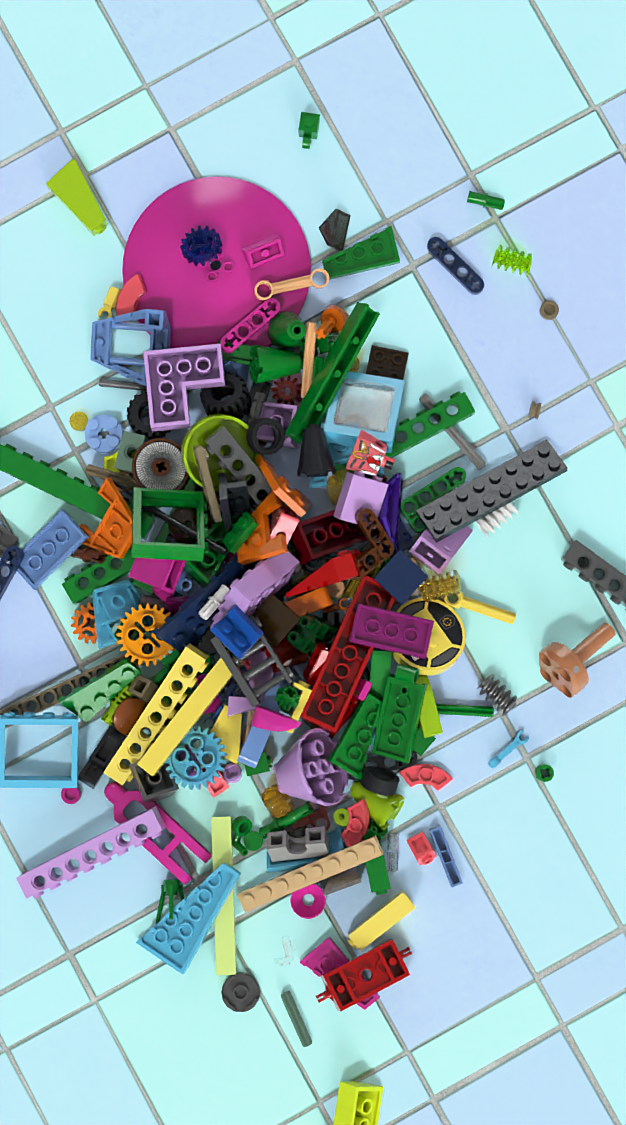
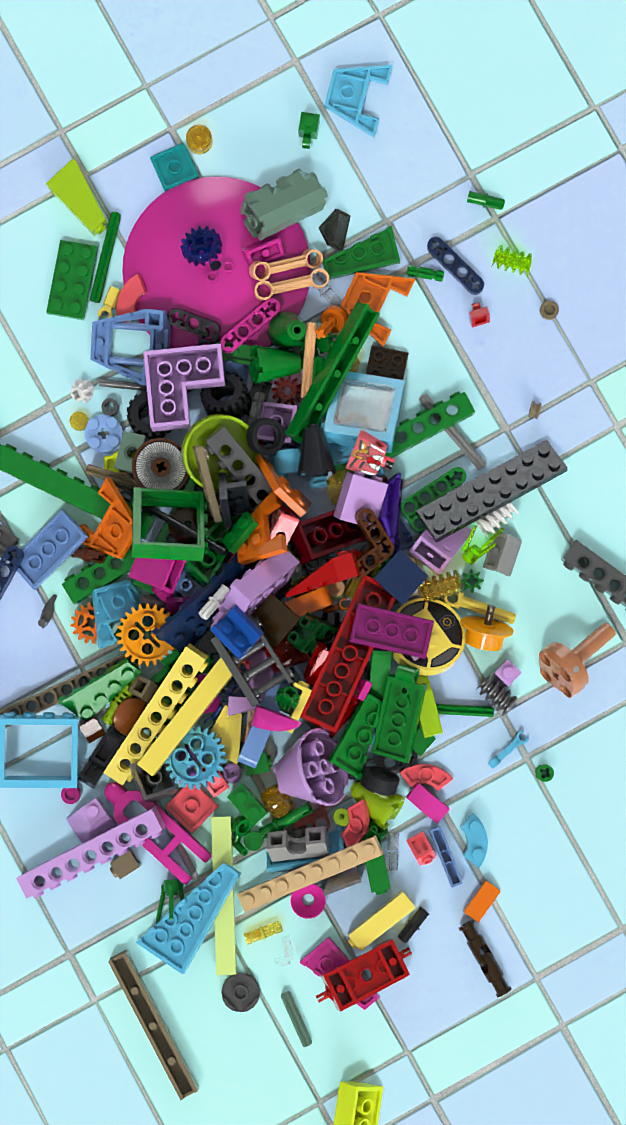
(47, 612): none -> dark grey bar
(72, 280): none -> green plate
(82, 390): none -> white gear
(91, 820): none -> lavender slope
(92, 730): none -> slope
(105, 257): none -> green axle
(105, 410): none -> dark grey bush
(124, 865): none -> dark tan brick
(153, 1024): none -> dark tan tile
(174, 166): none -> teal tile
(191, 807): none -> coral tile
(199, 139): none -> clear yellow wheel
(202, 328): none -> black beam
(248, 804): none -> green brick
(263, 932): none -> clear yellow axle
(285, 204): none -> sand green brick
(285, 462): none -> medium azure brick
(286, 264): none -> light nougat piece
(327, 291): none -> clear axle
(348, 94): none -> medium azure wing
(373, 291): none -> orange wing
(413, 924): none -> black axle
(425, 273): none -> green axle
(427, 802): none -> dark pink slope
(468, 585): none -> green gear
(473, 553): none -> clear neon green plant
(476, 839): none -> medium azure brick
(478, 315): none -> tile
(481, 901): none -> orange slope
(485, 631): none -> light orange piece
(486, 961): none -> dark brown piece
(503, 555): none -> light grey panel
(507, 673): none -> lavender brick

